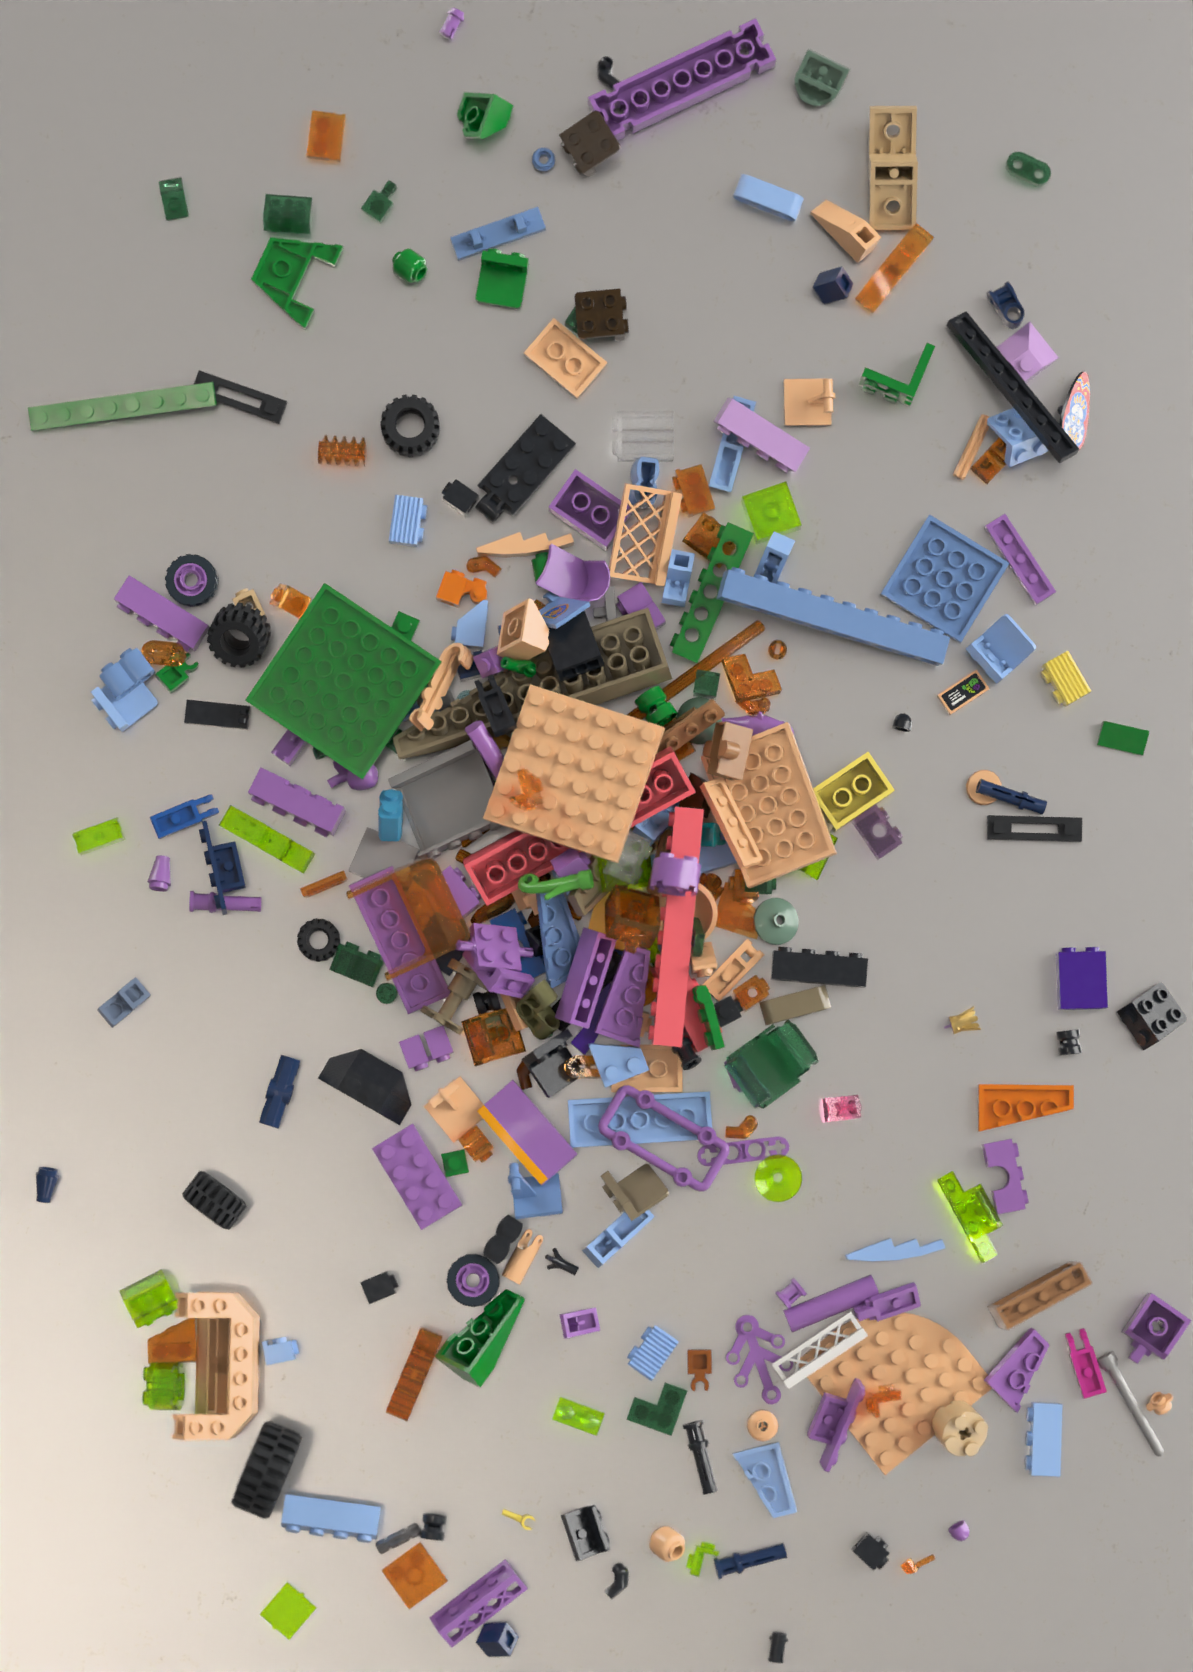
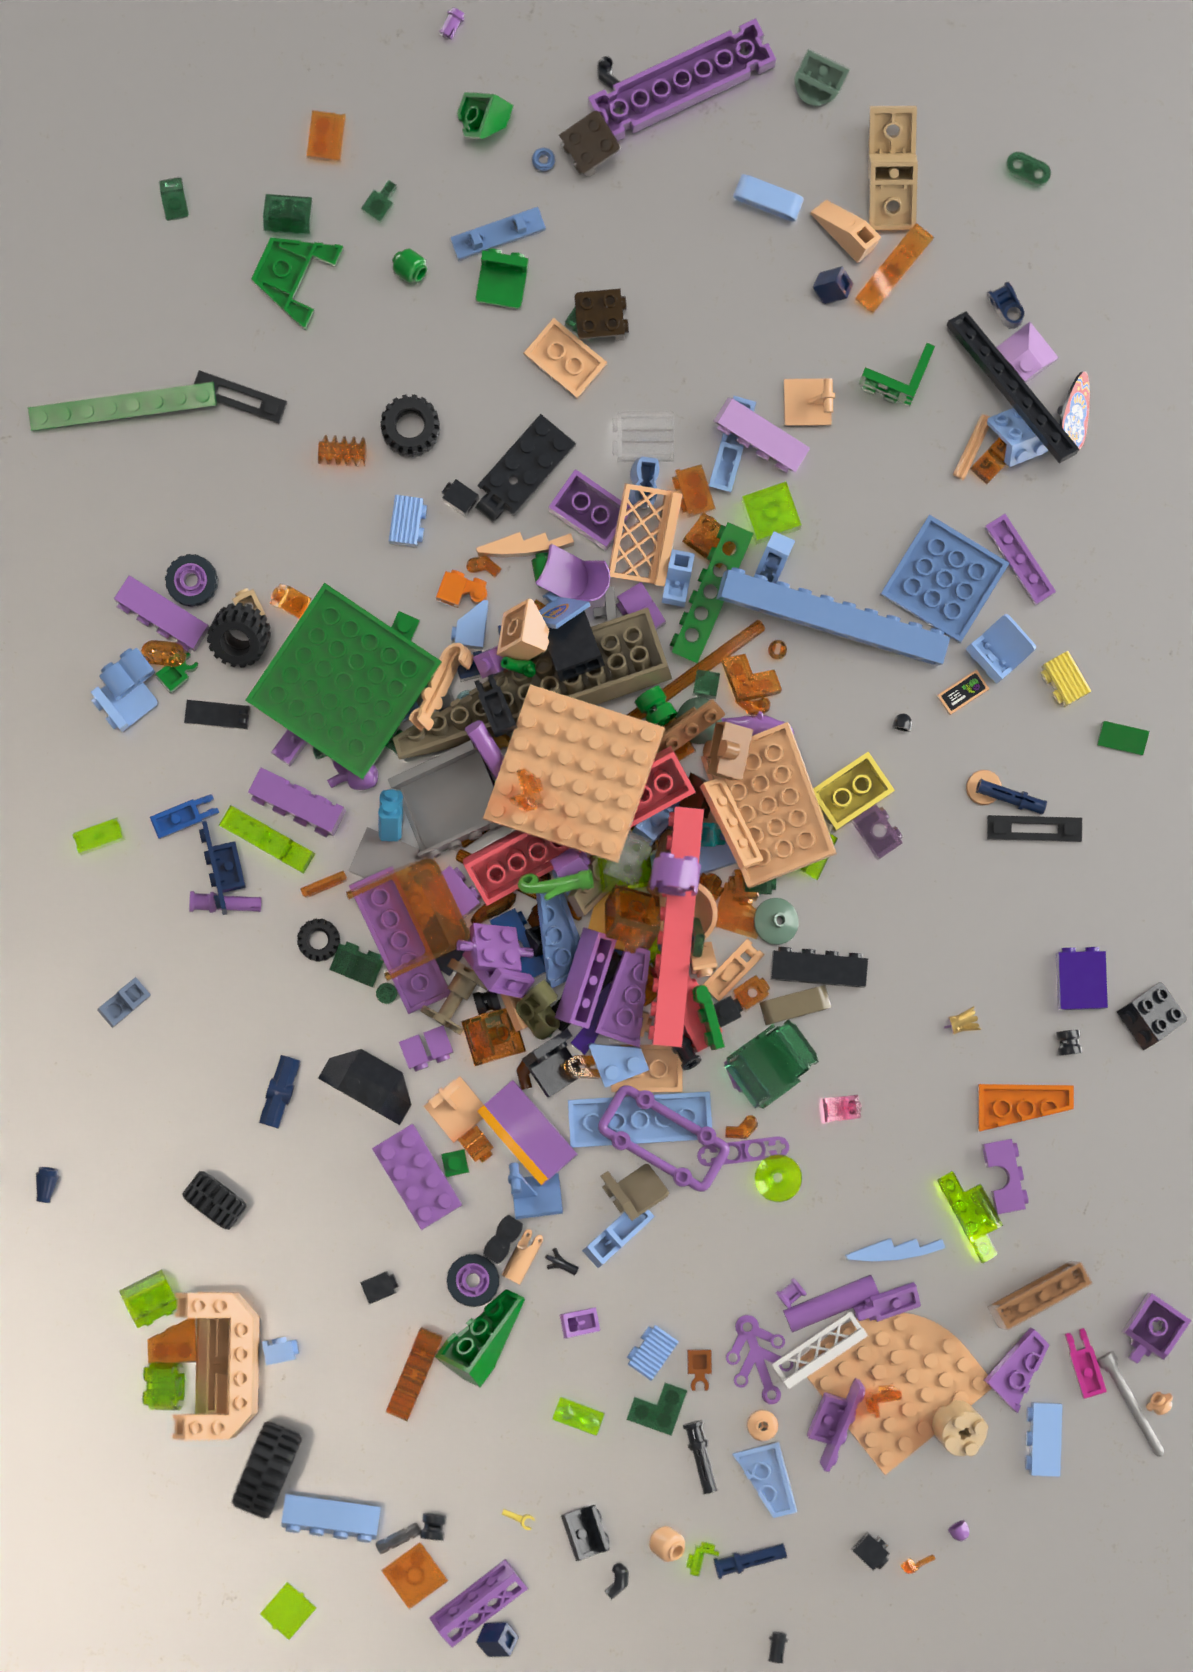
(160, 874): medium lavender cone -> none
(525, 900): light nougat bracket -> none

